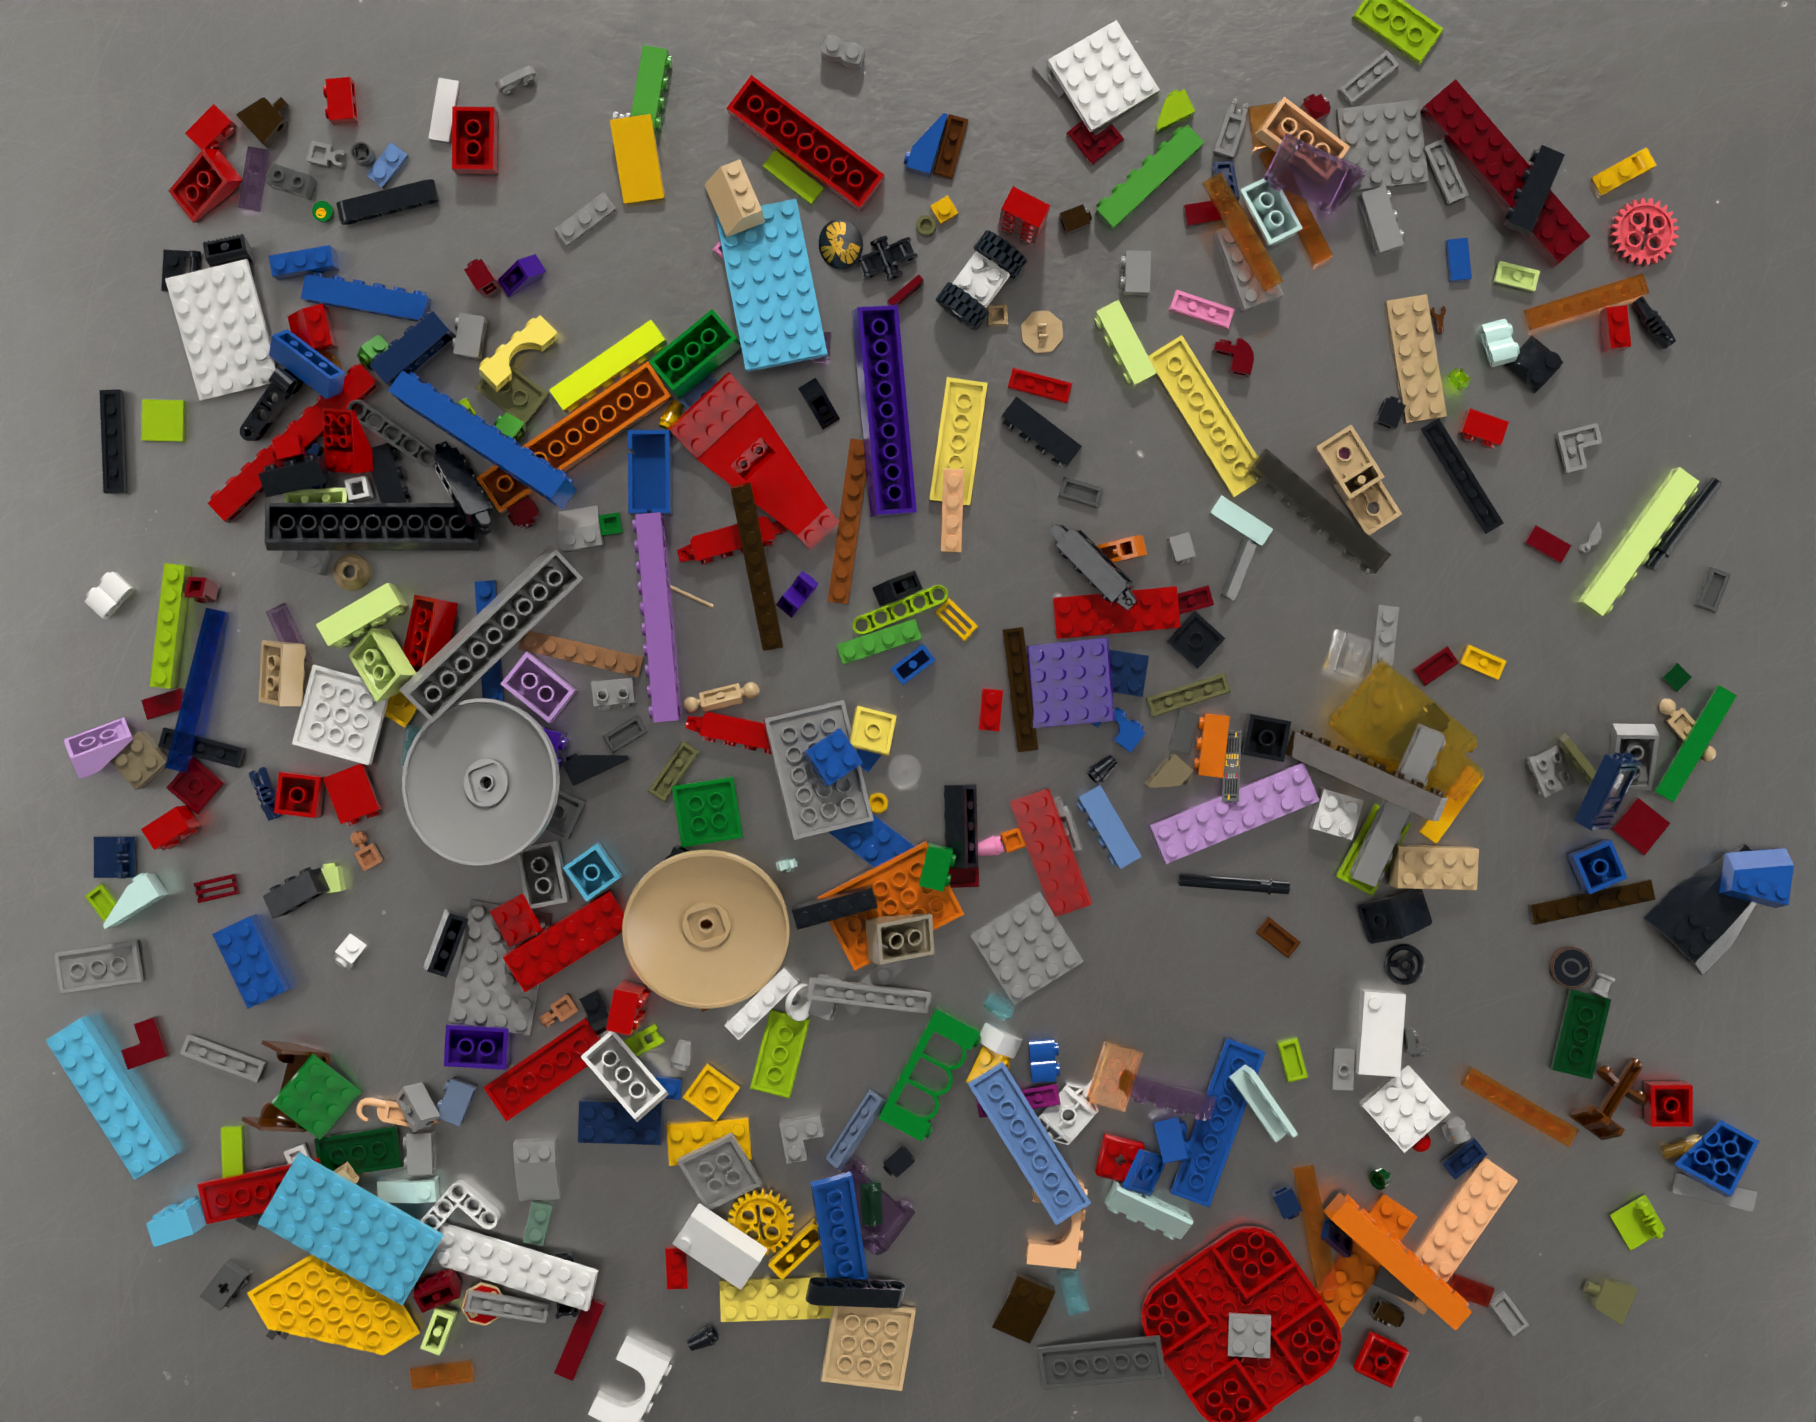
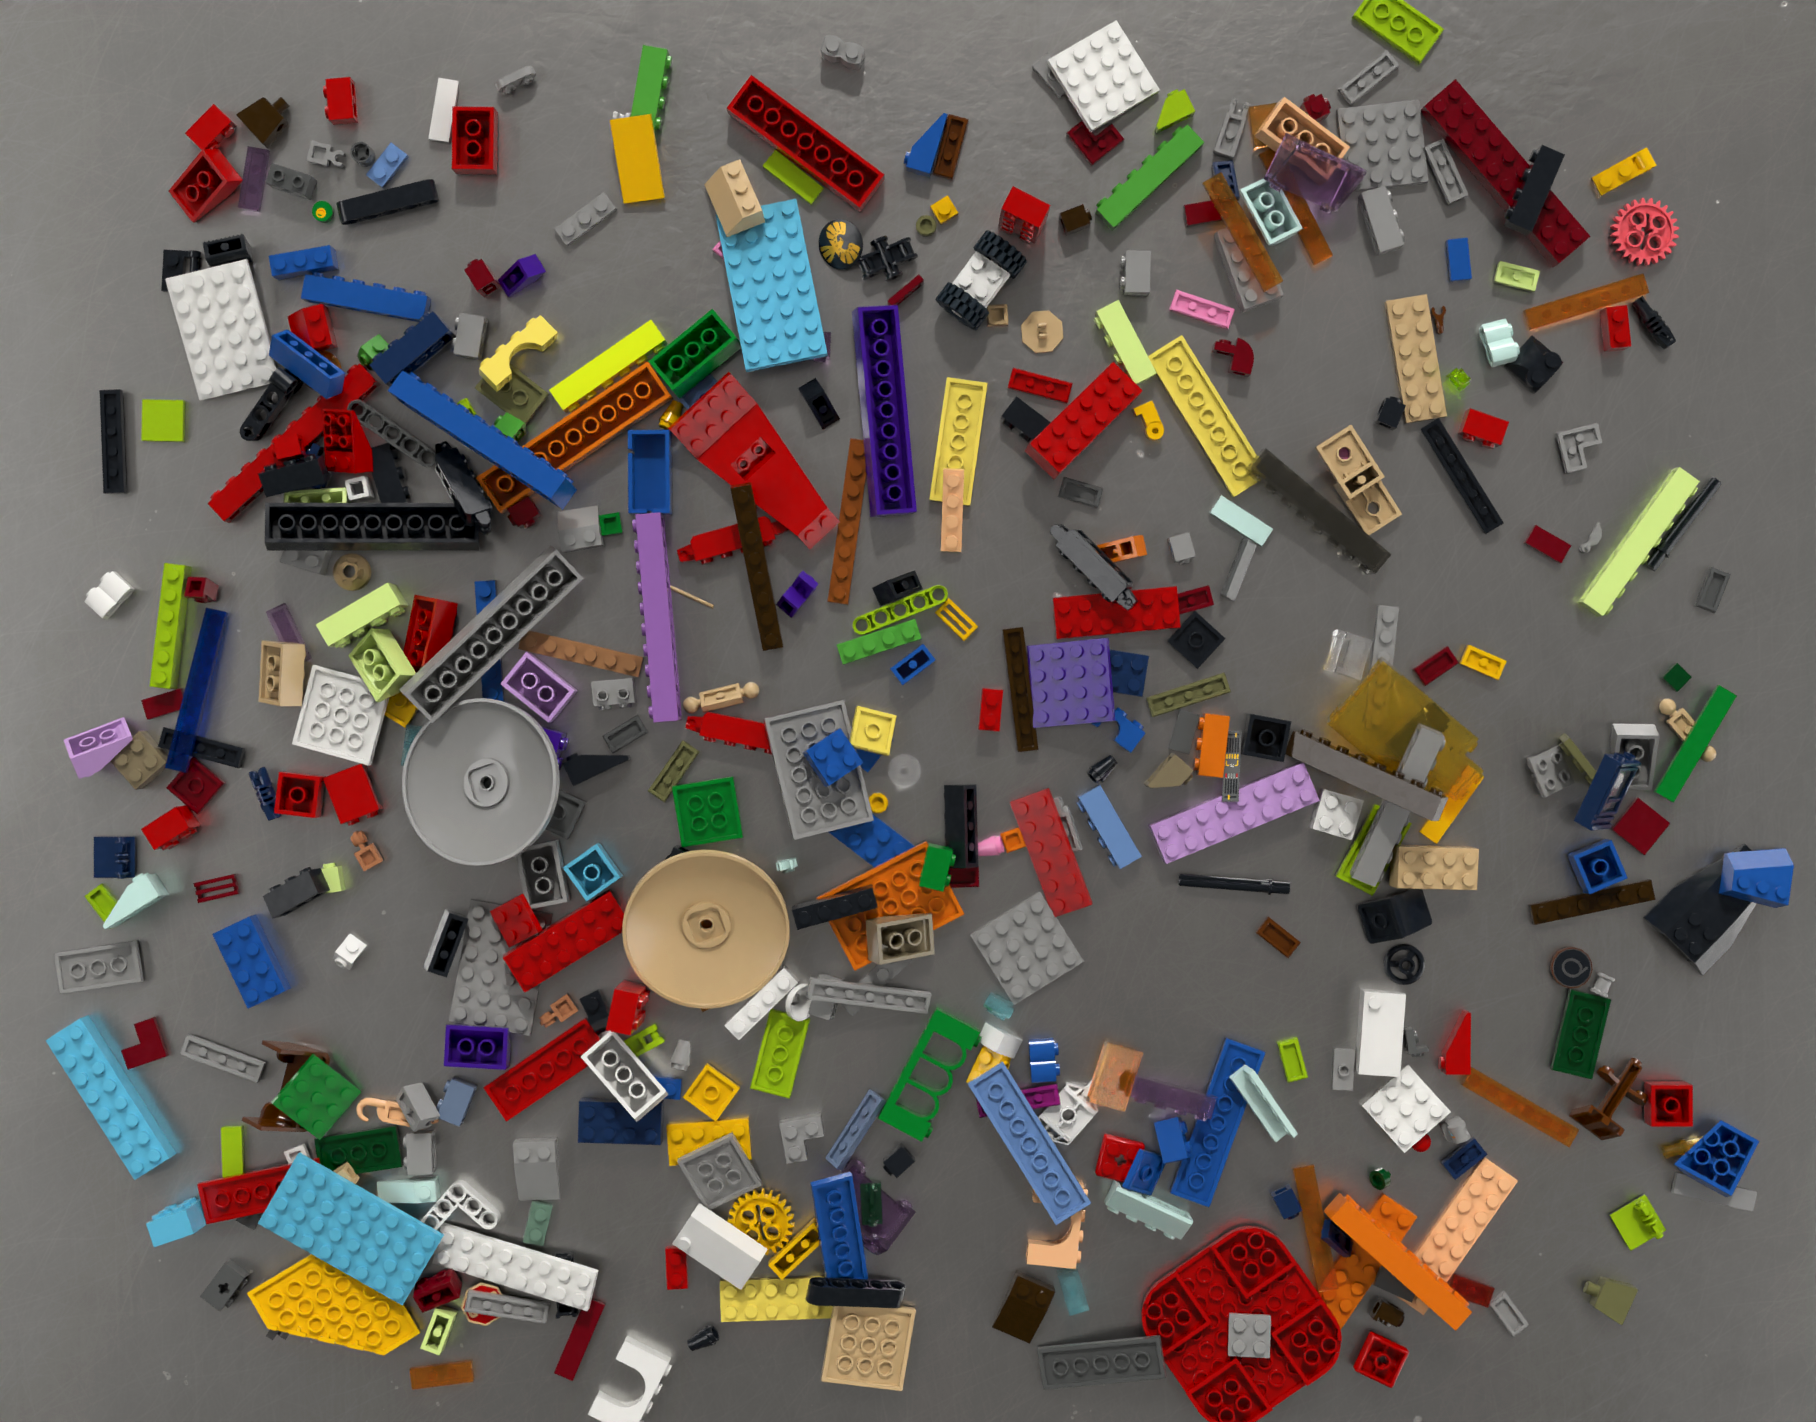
(1083, 420): none -> red brick
(1150, 419): none -> yellow leg
(1457, 1049): none -> red slope

